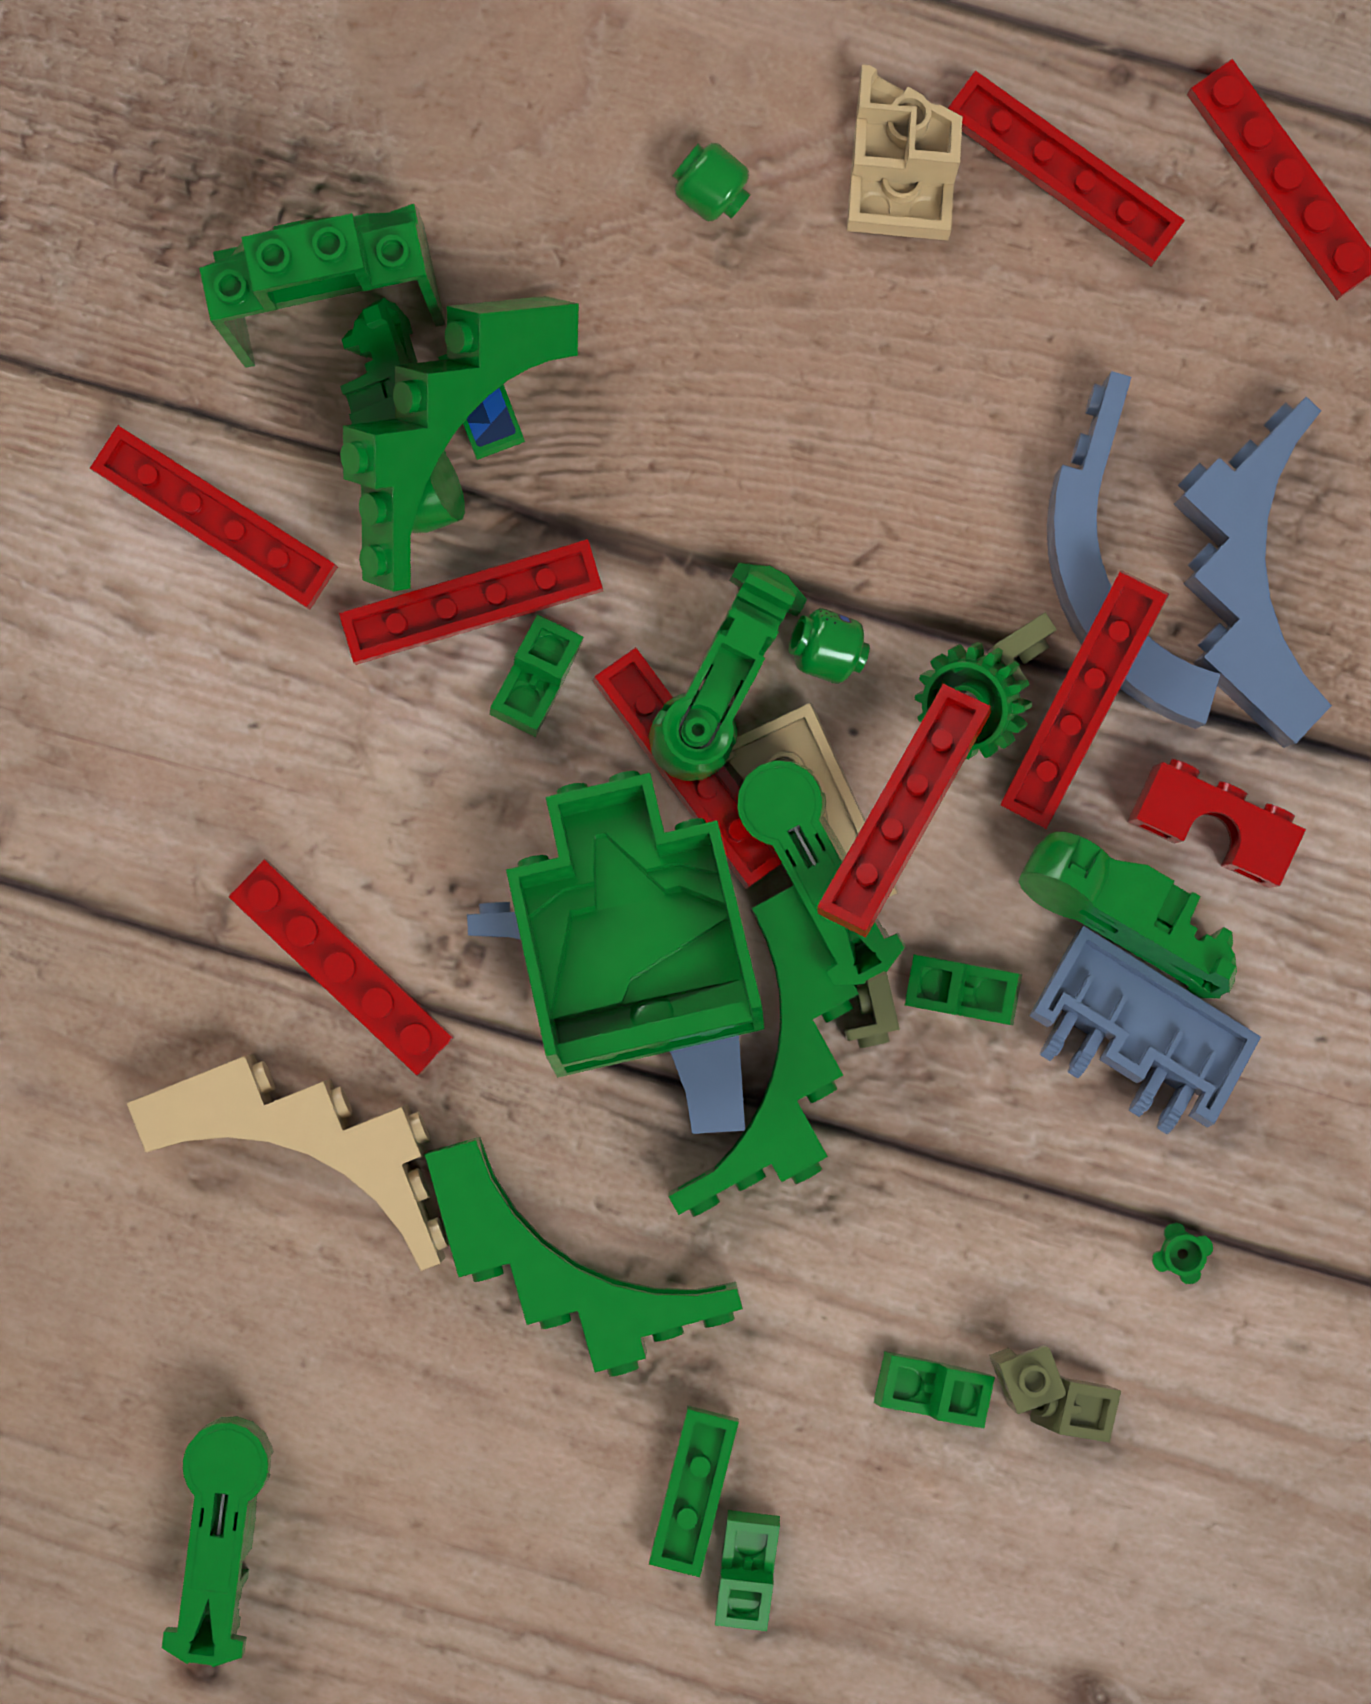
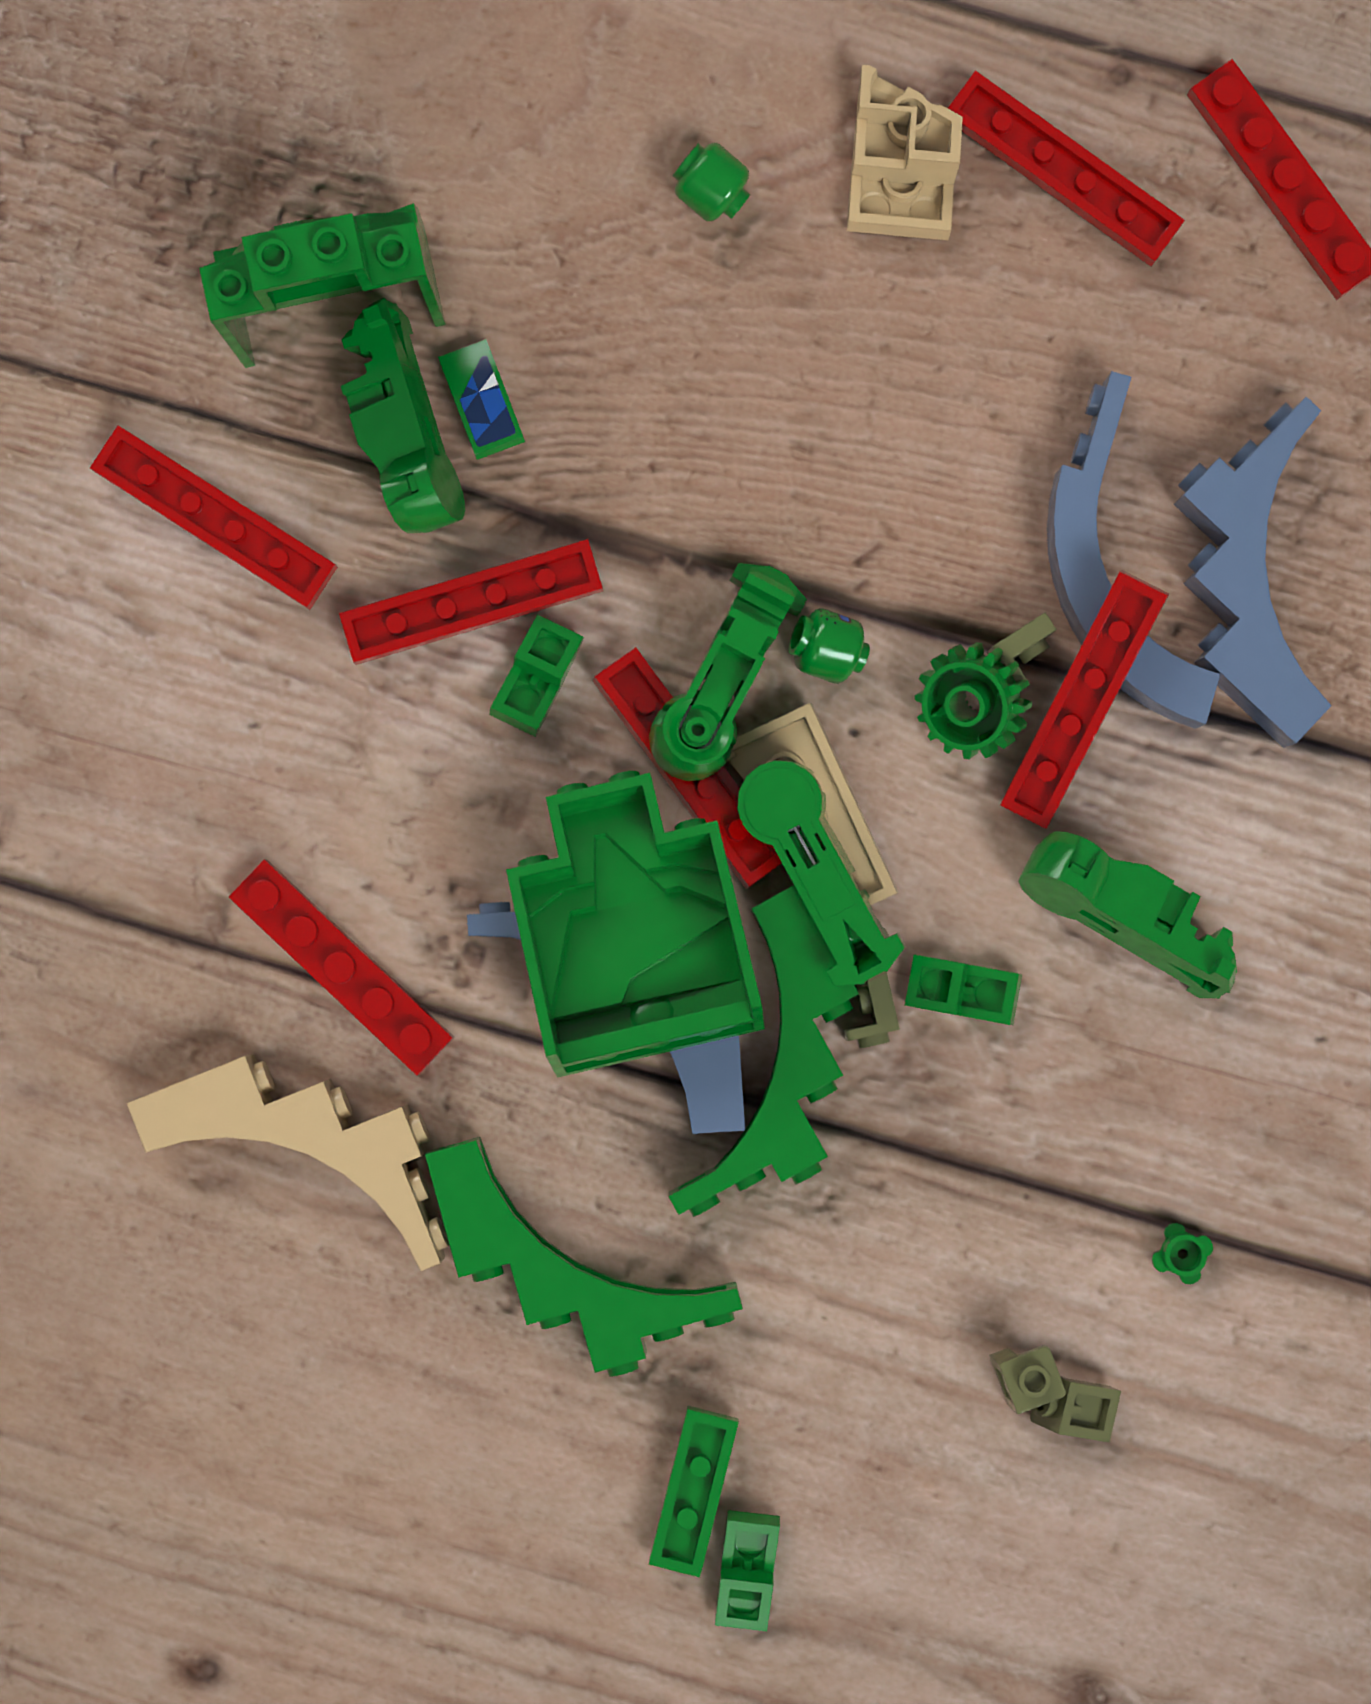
(225, 1473): green piece -> none
(431, 402): green arch -> none
(903, 810): red plate -> none
(934, 1389): green slope -> none
(1152, 1028): sand blue hinge -> none
(1259, 838): red arch -> none

